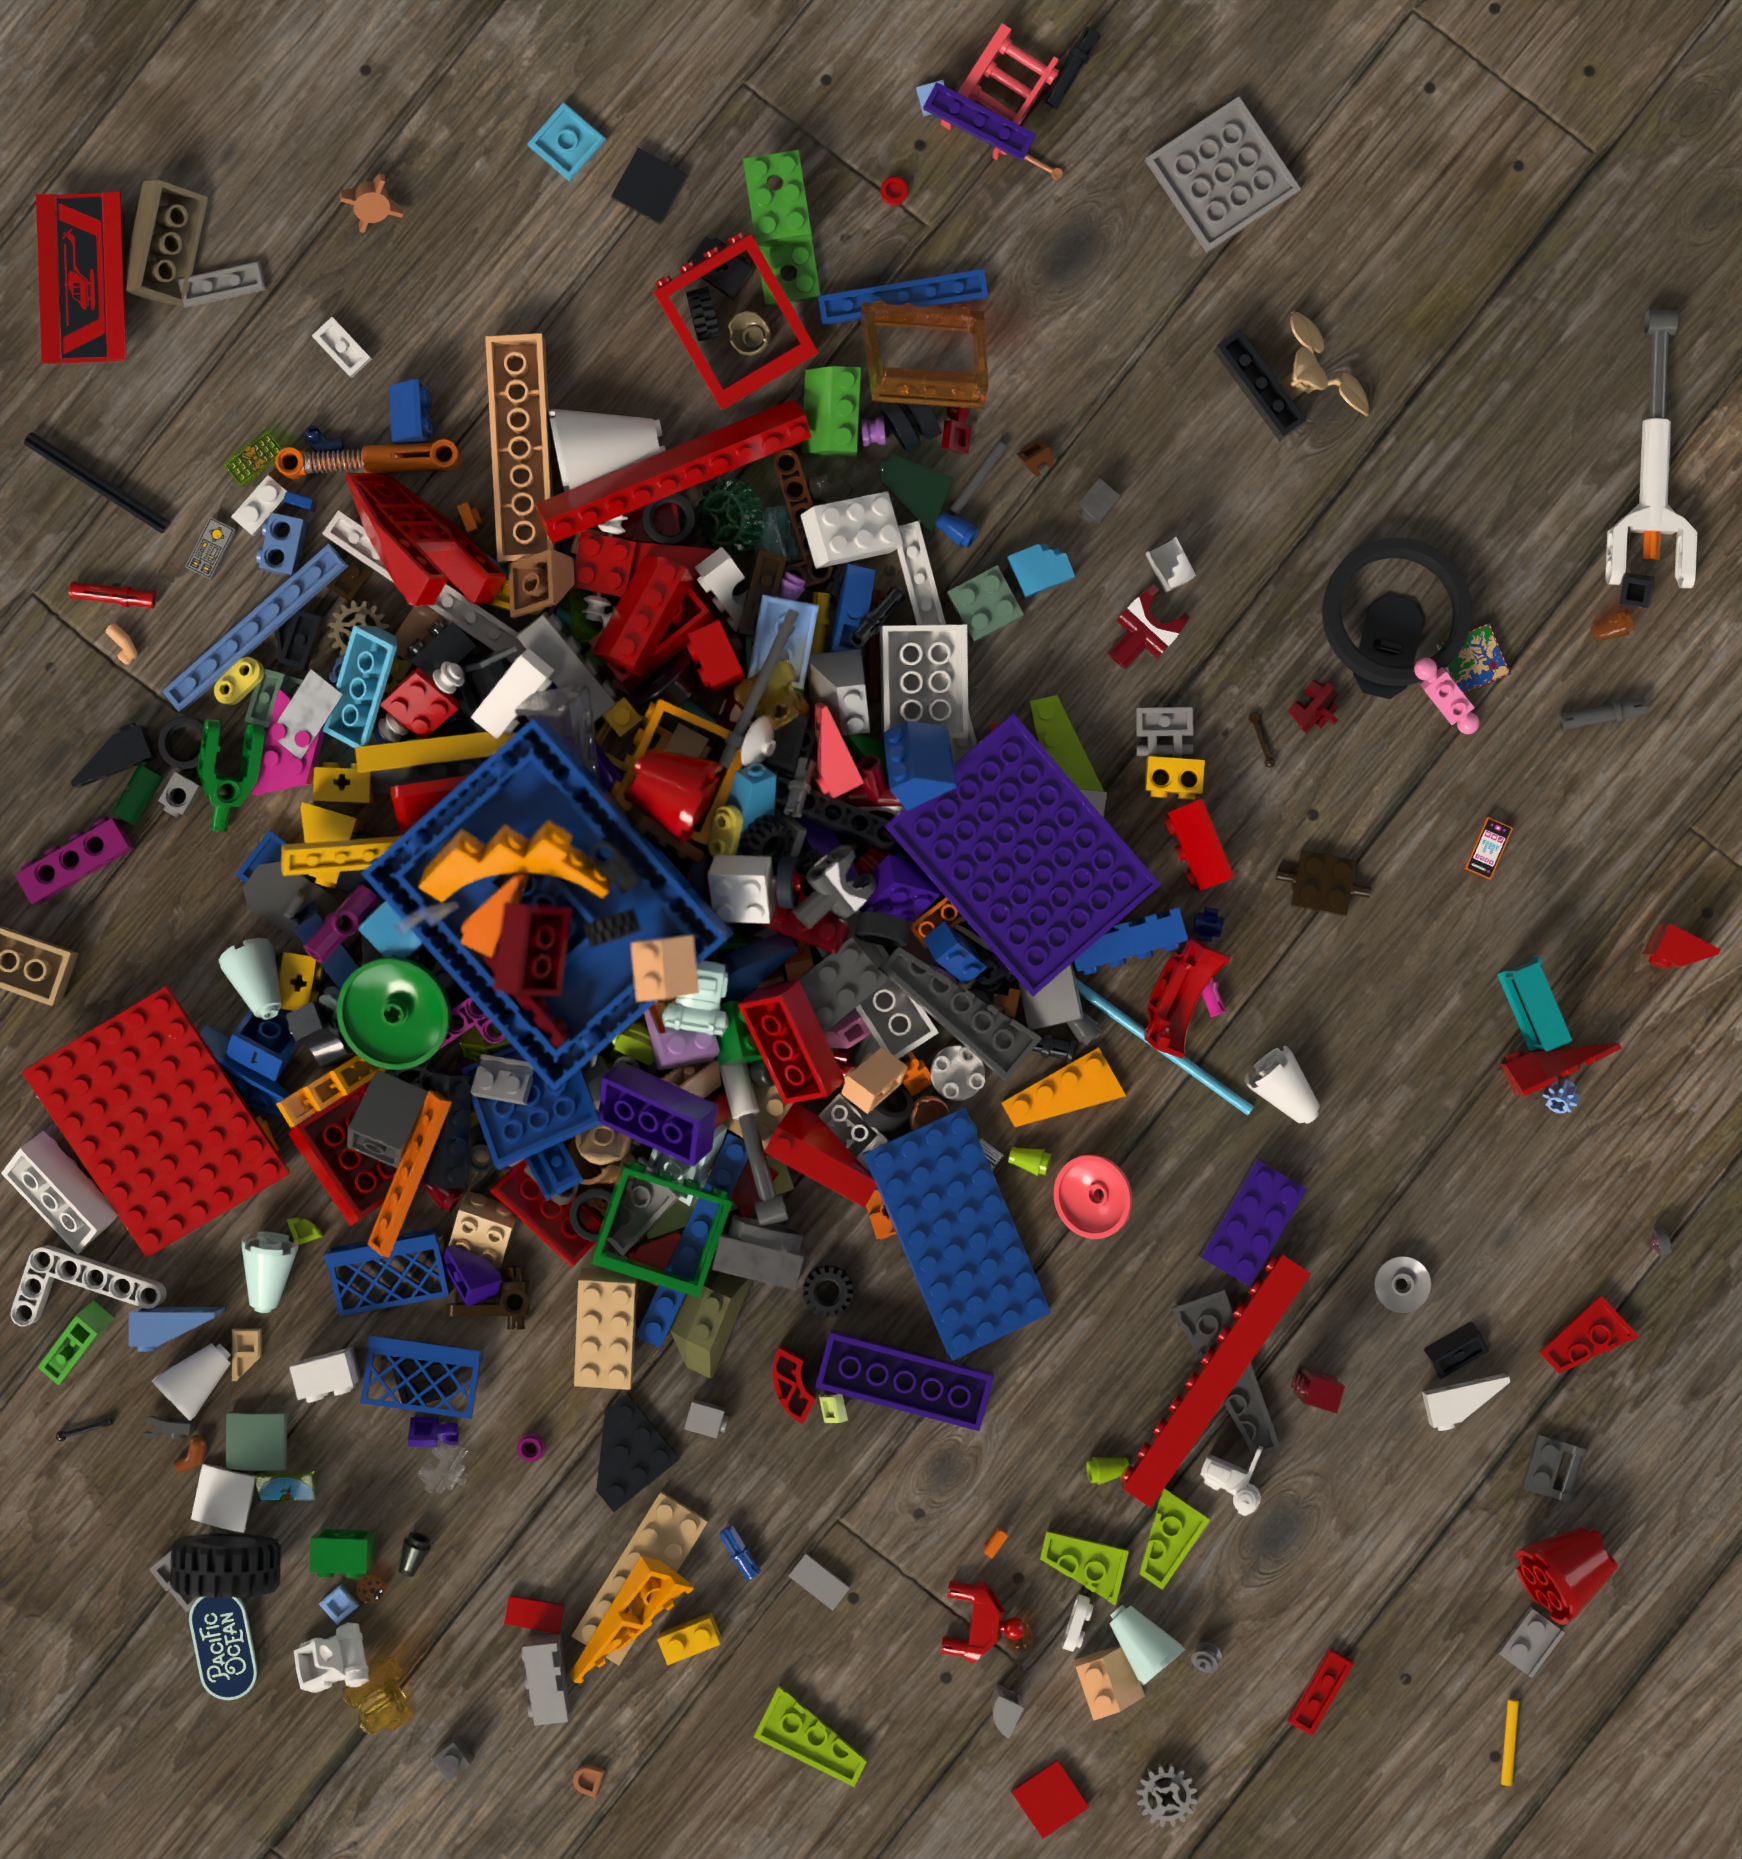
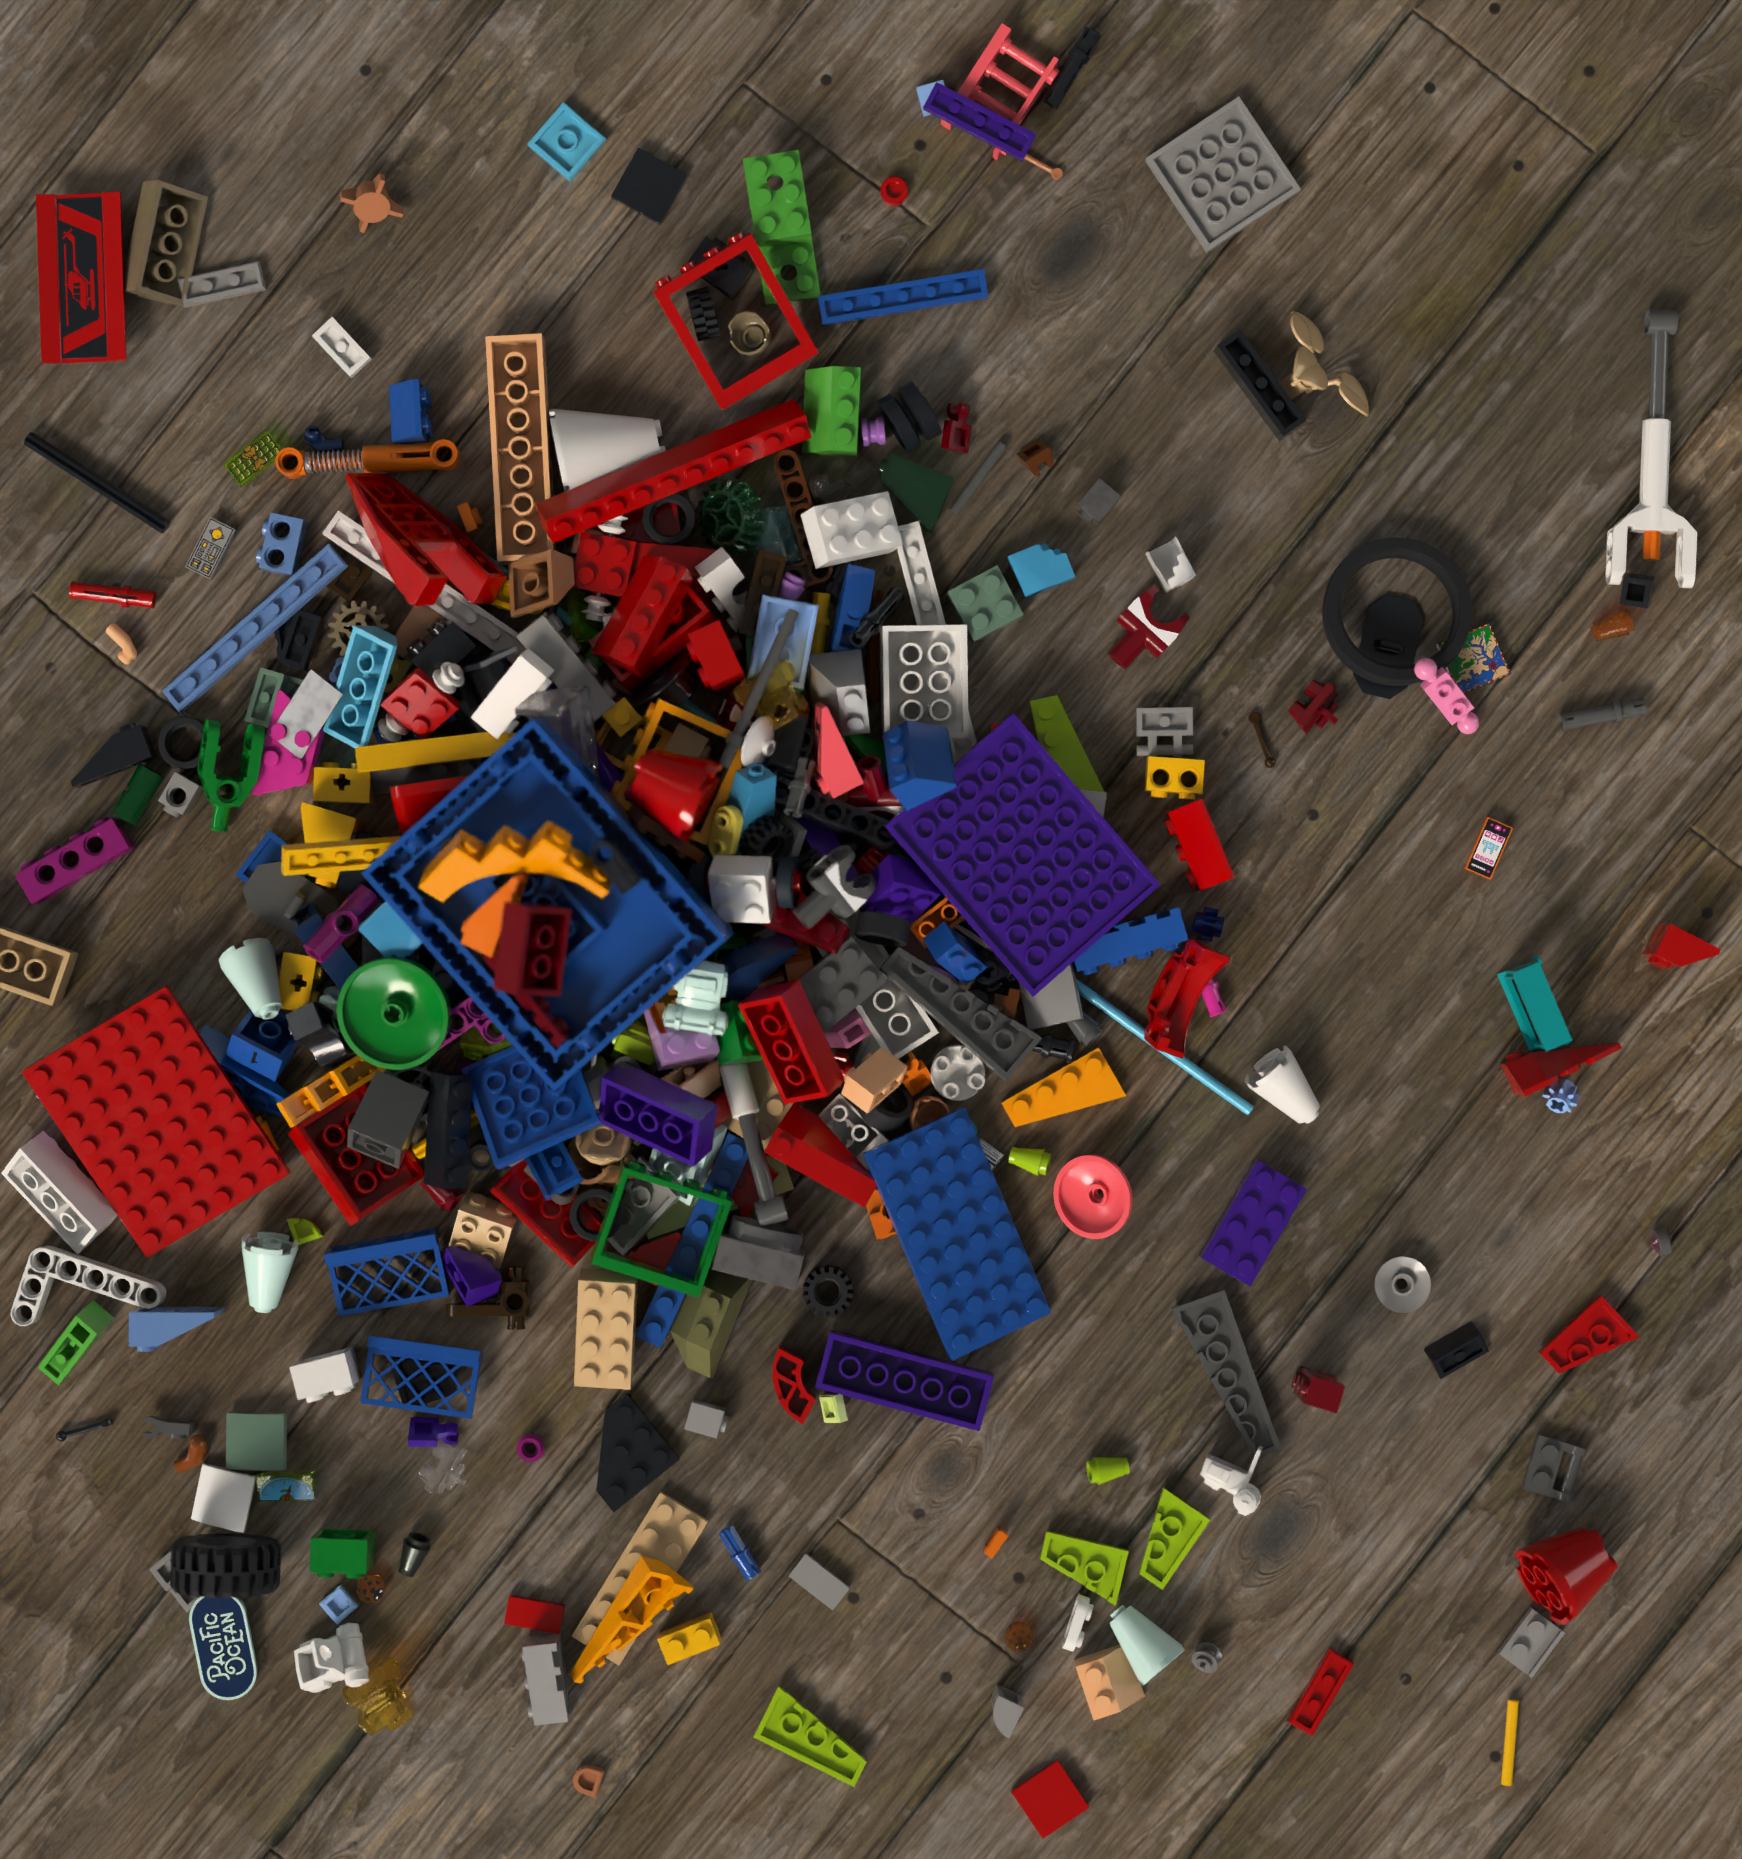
(193, 1379): white cone -> none
(239, 683): light yellow plate -> none
(245, 1350): tan tile -> none
(257, 507): white plate -> none
(300, 501): blue tile -> none
(409, 1173): orange tile -> none
(432, 915): clear slope -> none
(452, 1758): flat silver brick -> none
(503, 1079): light grey plate -> none
(612, 927): black tyre -> none
(664, 967): light nougat slope -> none
(760, 1074): pearl dark grey piece -> none
(919, 385): clear orange windscreen -> none
(958, 529): blue cone -> none
(986, 1622): red connector -> none
(1172, 1784): light grey gear -> none
(1214, 1380): red brick -> none
(1323, 883): dark brown plate -> none
(1458, 1401): white slope -> none

